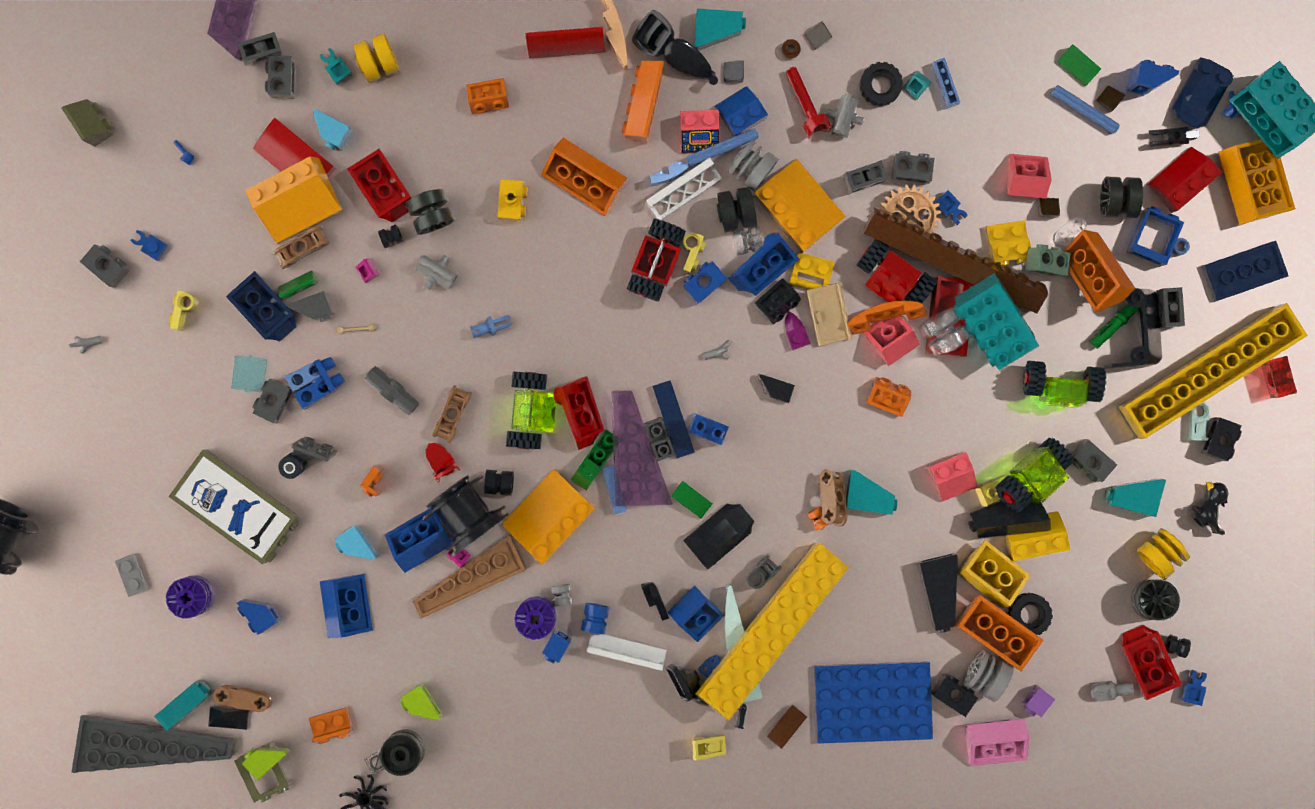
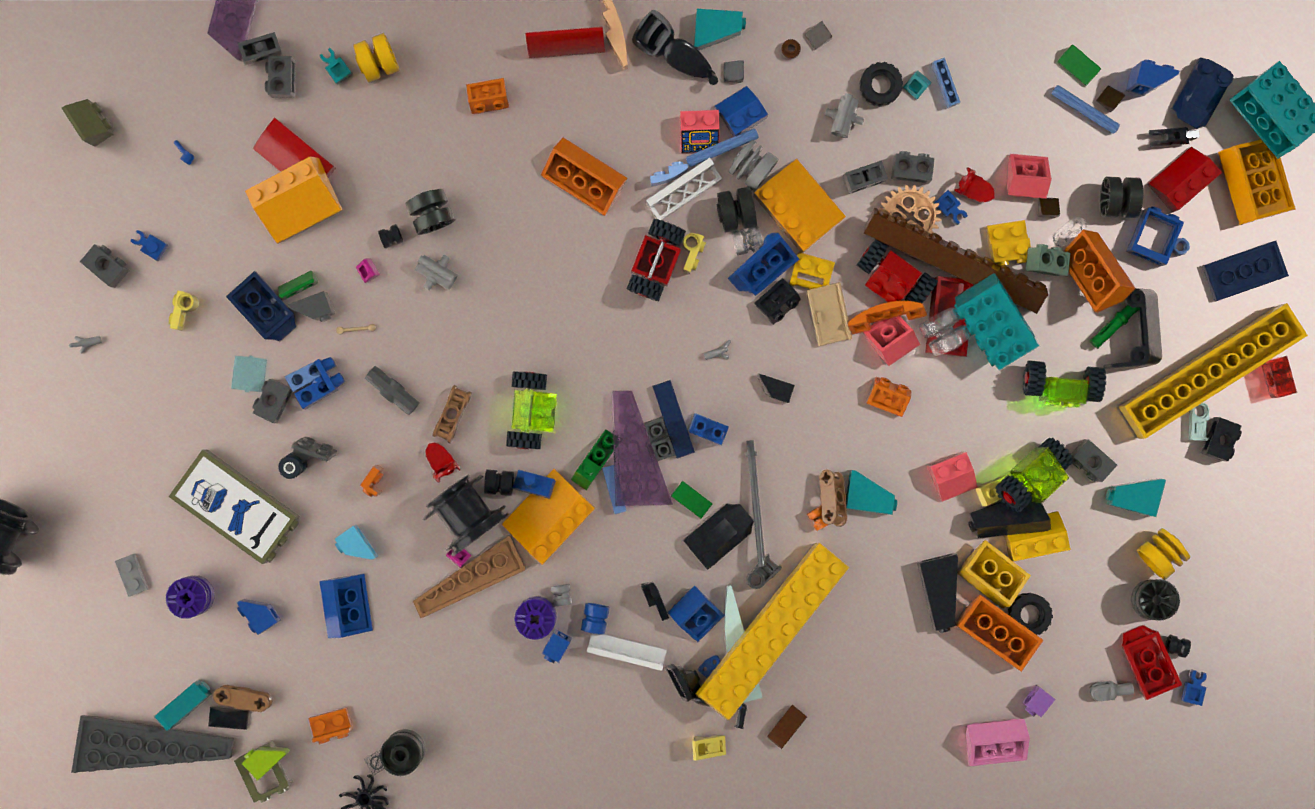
(313, 240): medium nougat piece -> none
(331, 130): medium azure slope -> none
(380, 186): red slope -> none
(418, 540): blue slope -> none
(420, 703): lime slope -> none
(488, 327): medium blue arm -> none
(511, 200): yellow brick -> none
(534, 484): none -> blue tile
(580, 410): red slope -> none
(644, 101): orange slope -> none
(698, 292): blue brick -> none
(751, 453): none -> dark grey bar
(795, 331): magenta plate -> none
(815, 122): red piece -> none
(873, 702): blue plate -> none
(962, 703): black brick -> none
(975, 187): none -> red piece
(990, 677): light grey wheel -> none
(1171, 307): dark grey brick -> none
(1208, 511): black animal -> none
(1231, 111): blue hand -> none

